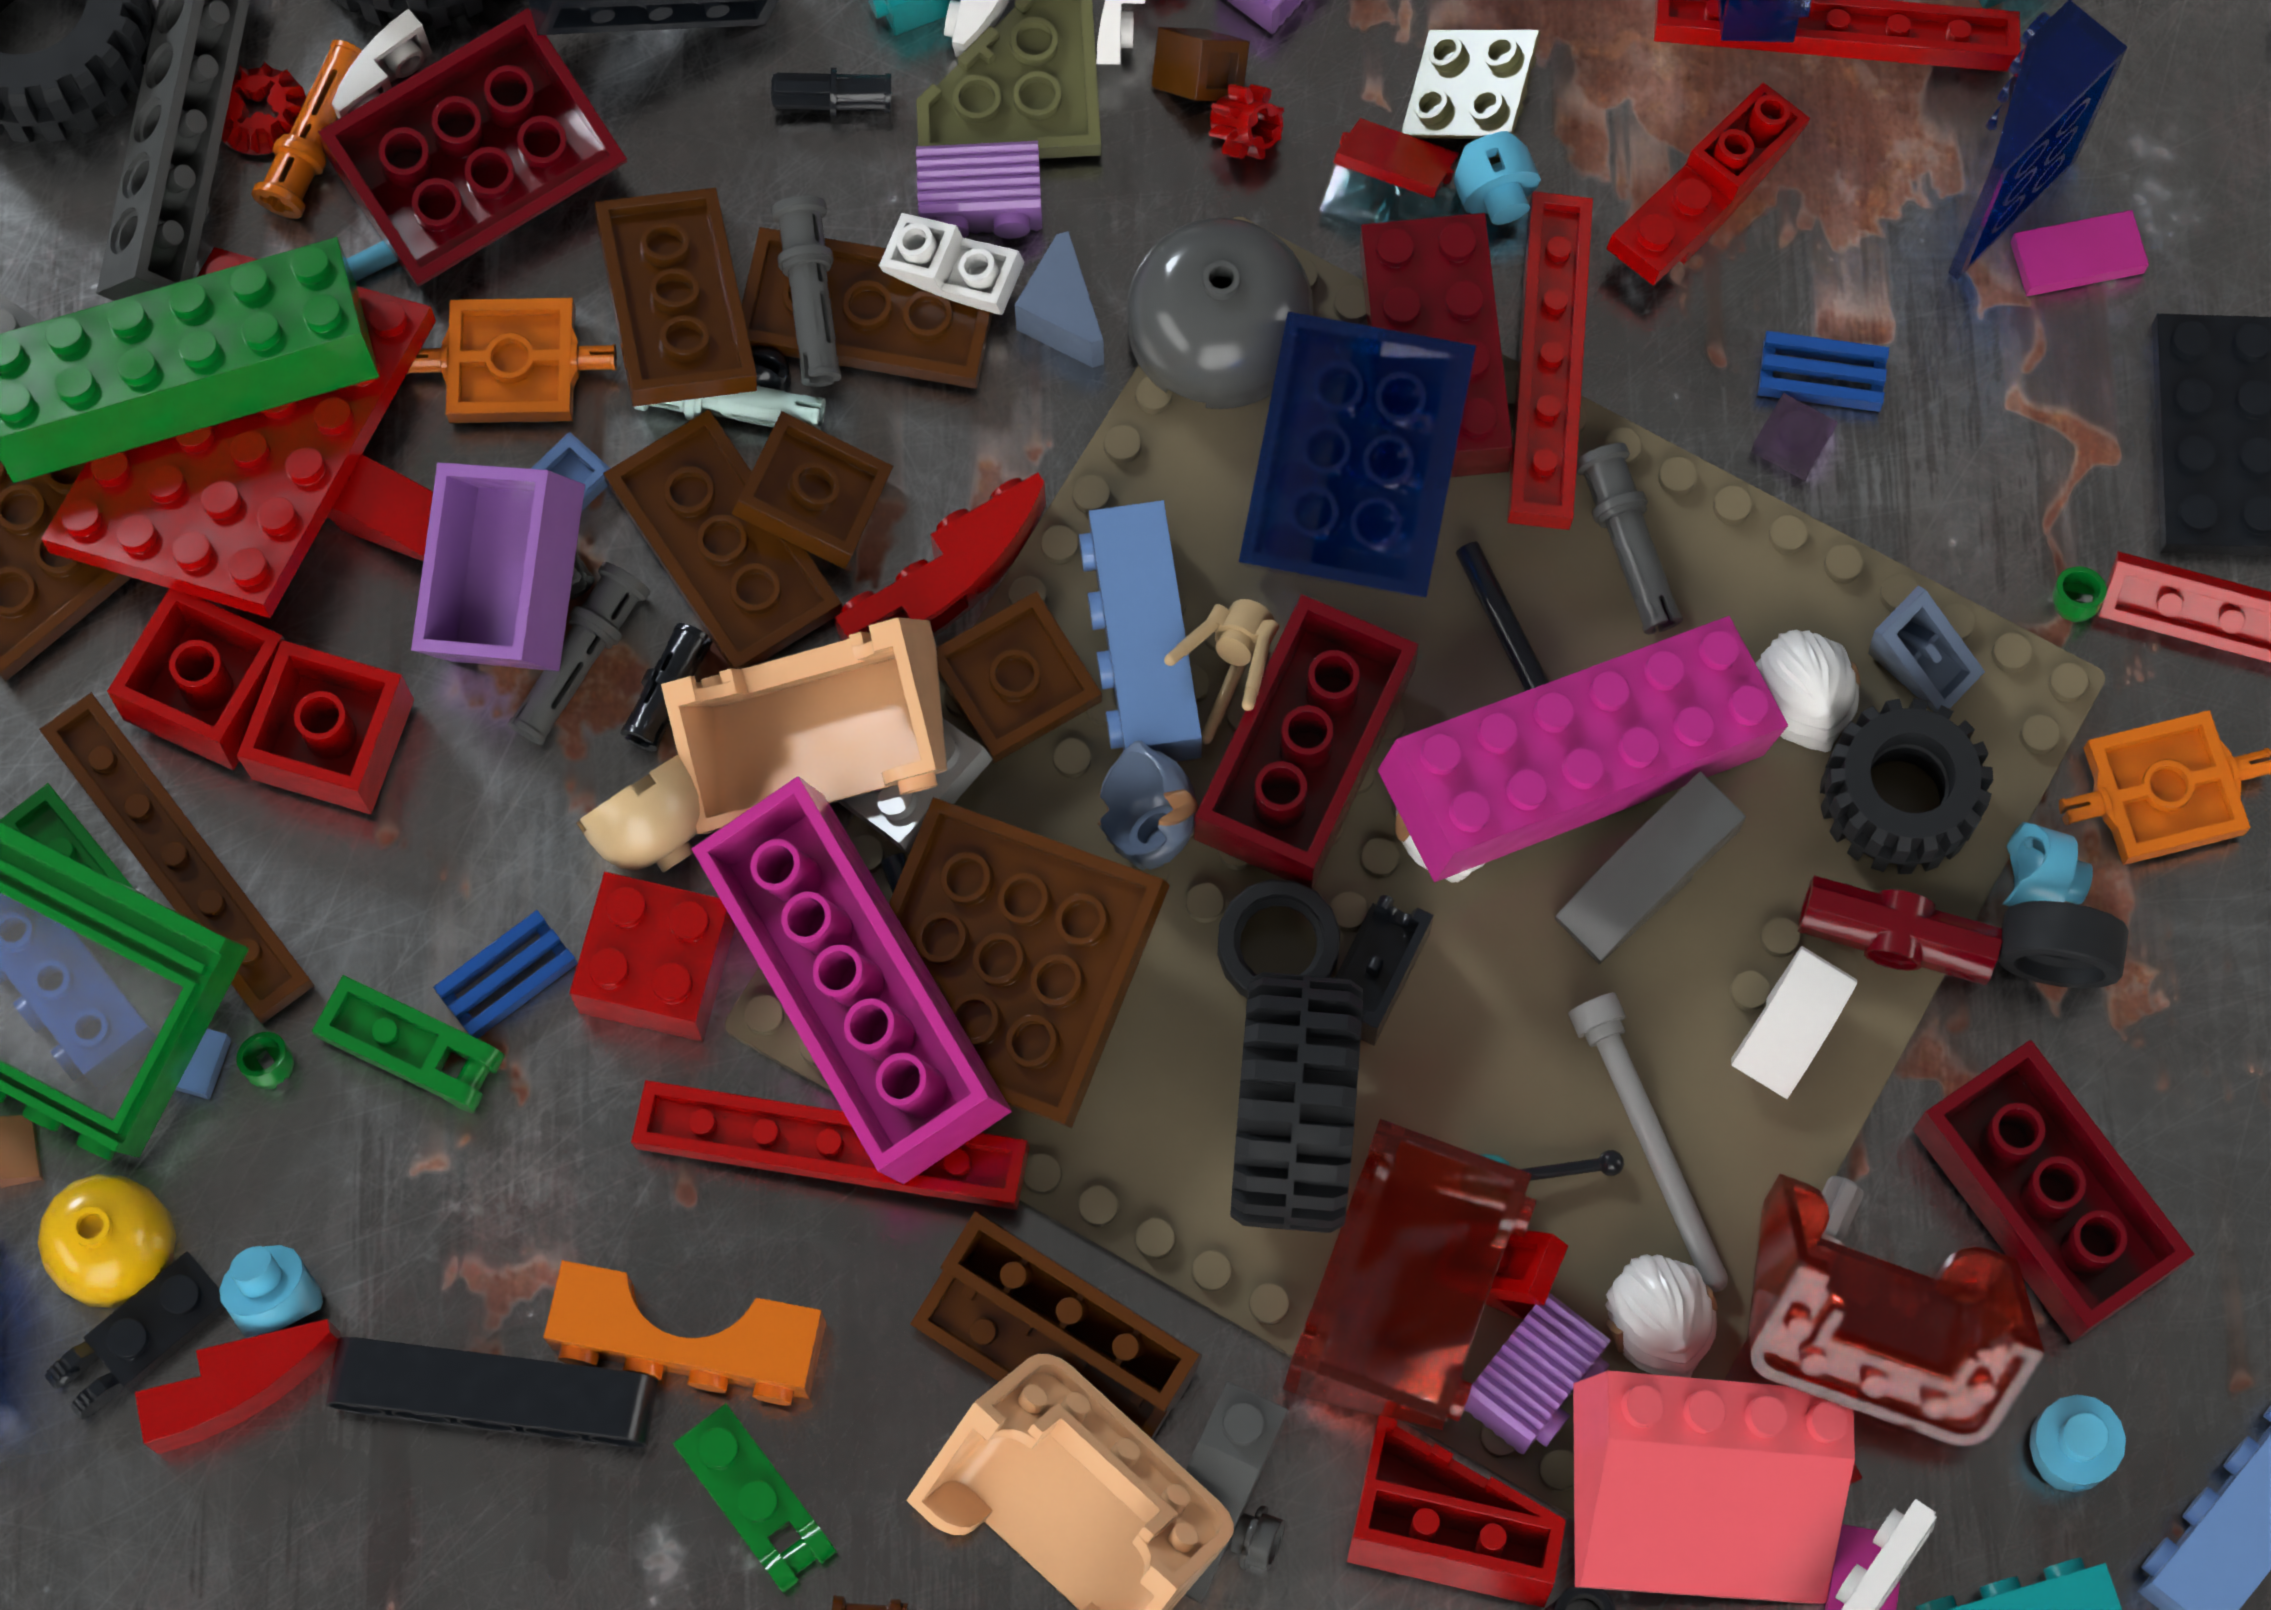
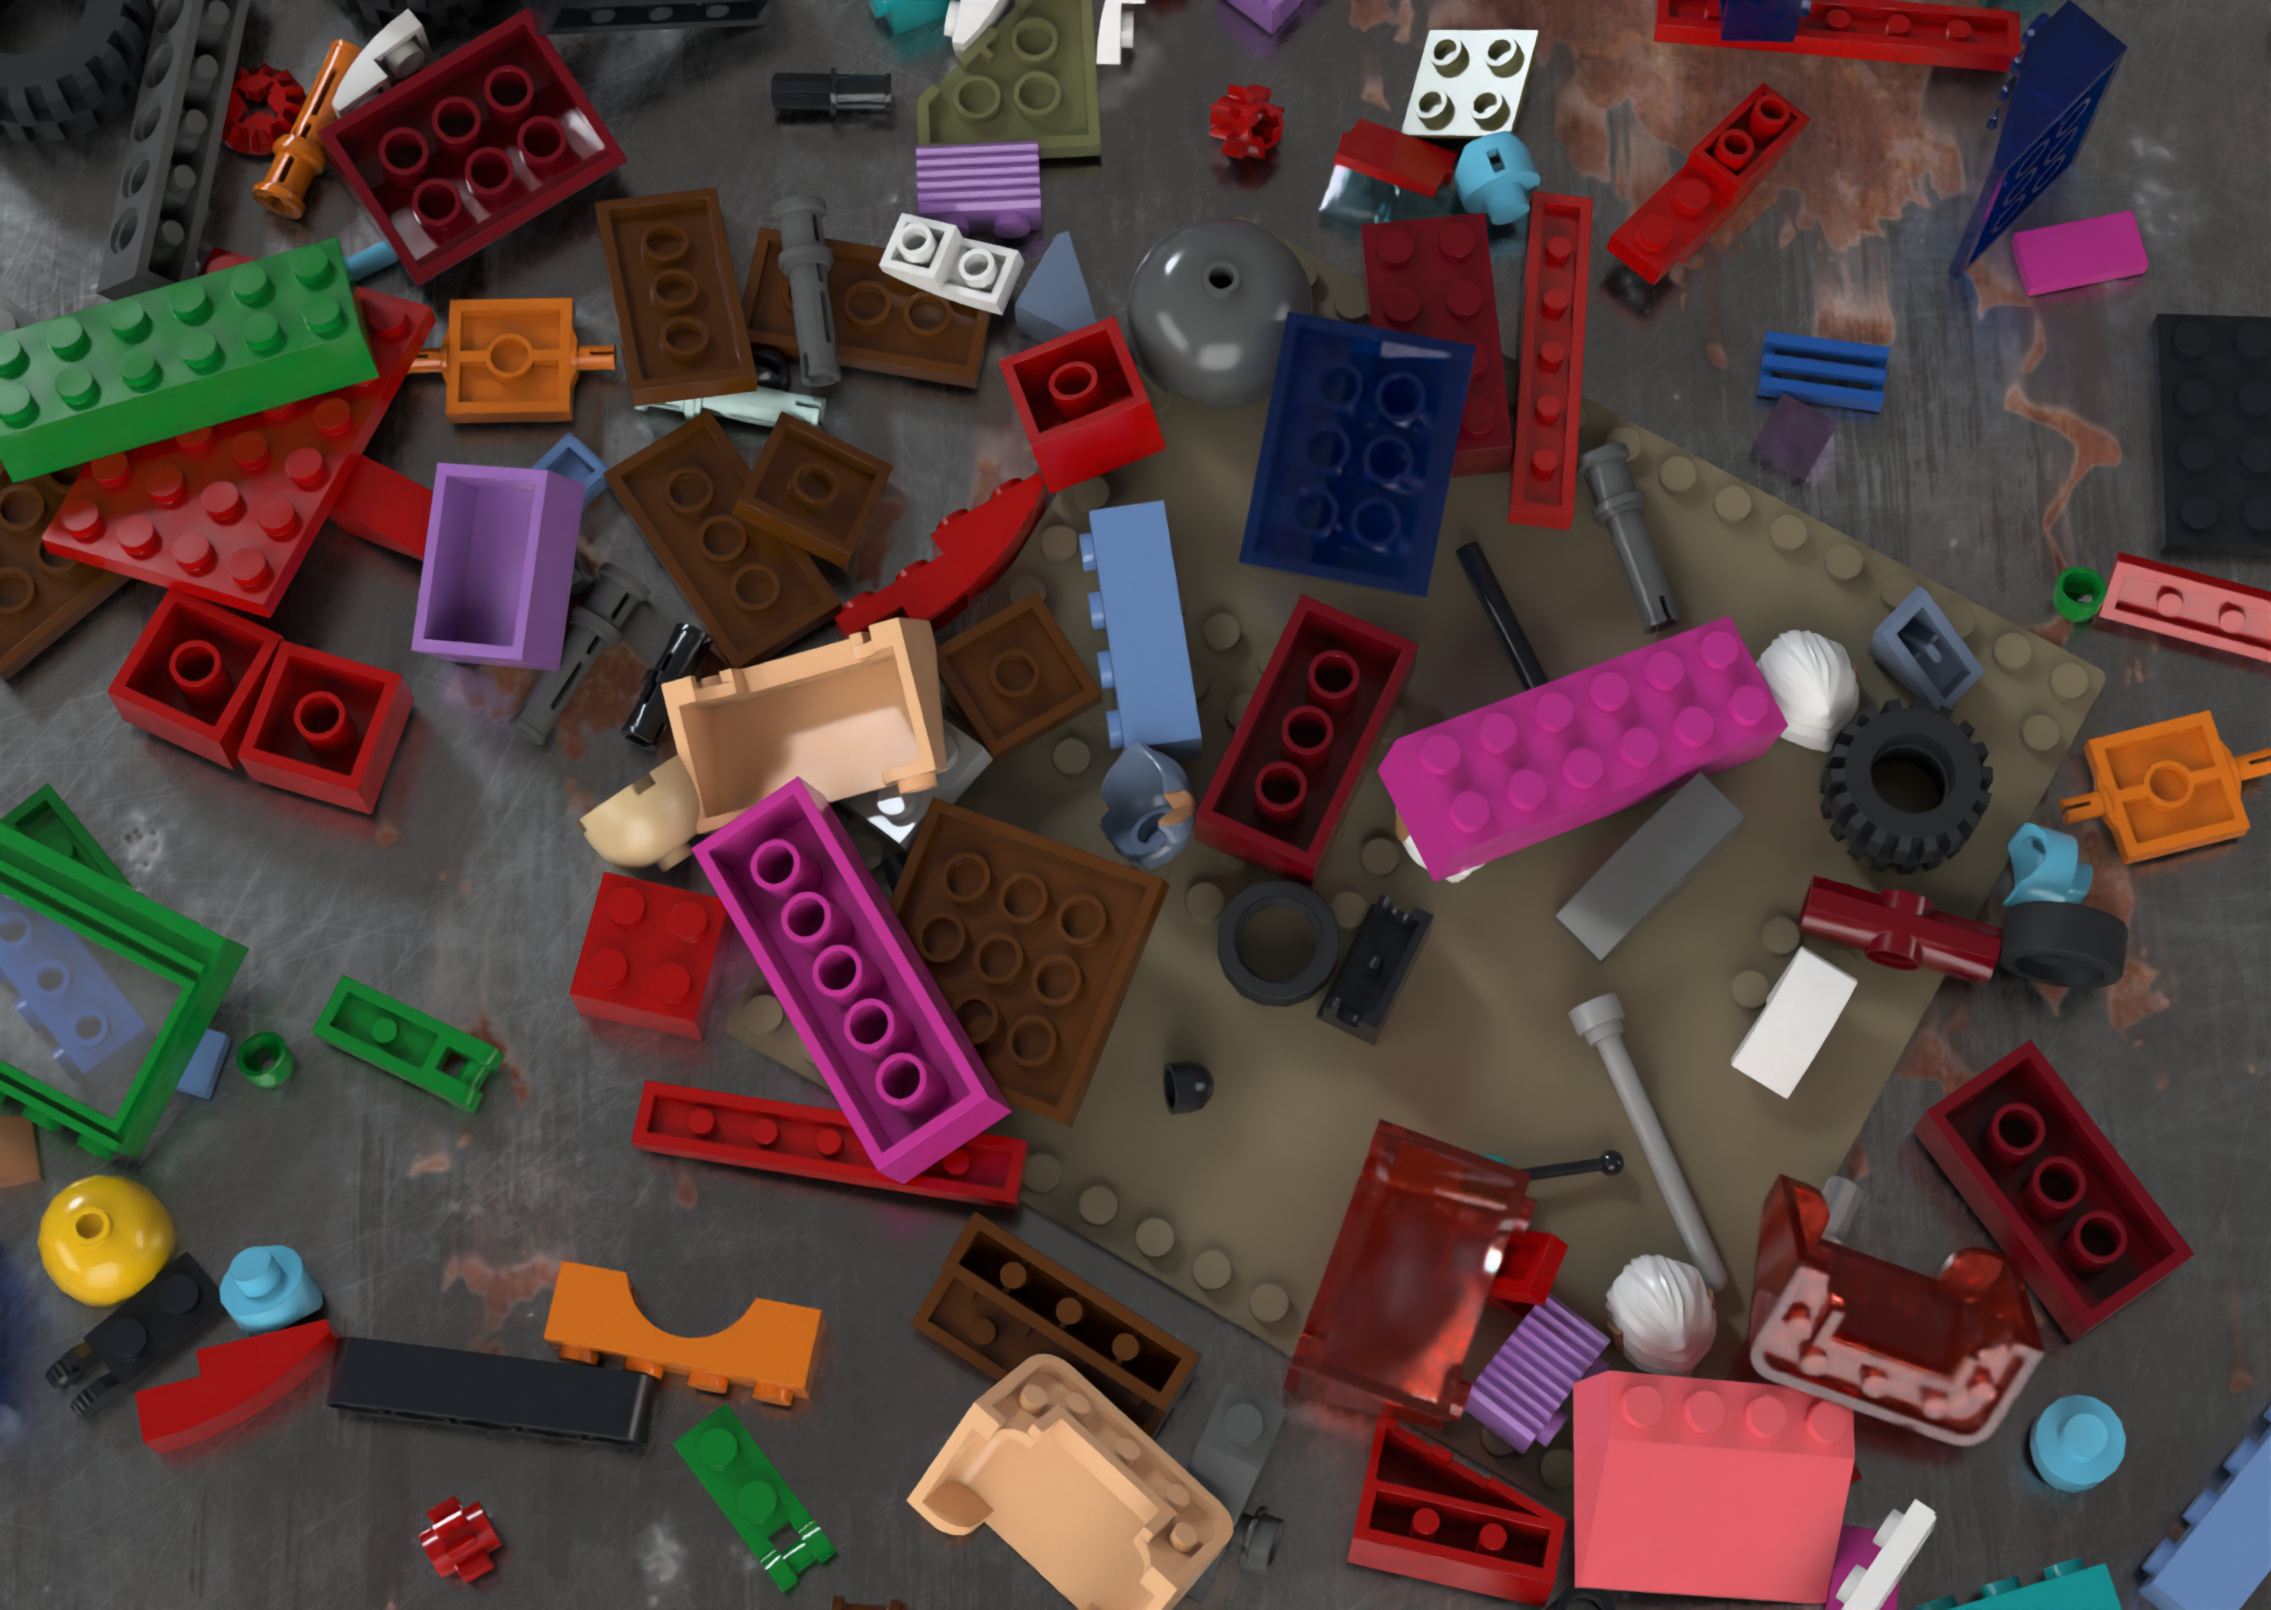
(174, 851): reddish brown plate -> none
(460, 1539): none -> red gear
(491, 956): blue tile -> none
(1082, 404): none -> red brick
(1186, 1086): none -> black hinge
(1198, 62): reddish brown panel -> none
(1241, 637): tan plant -> none
(1297, 1102): black tyre -> none

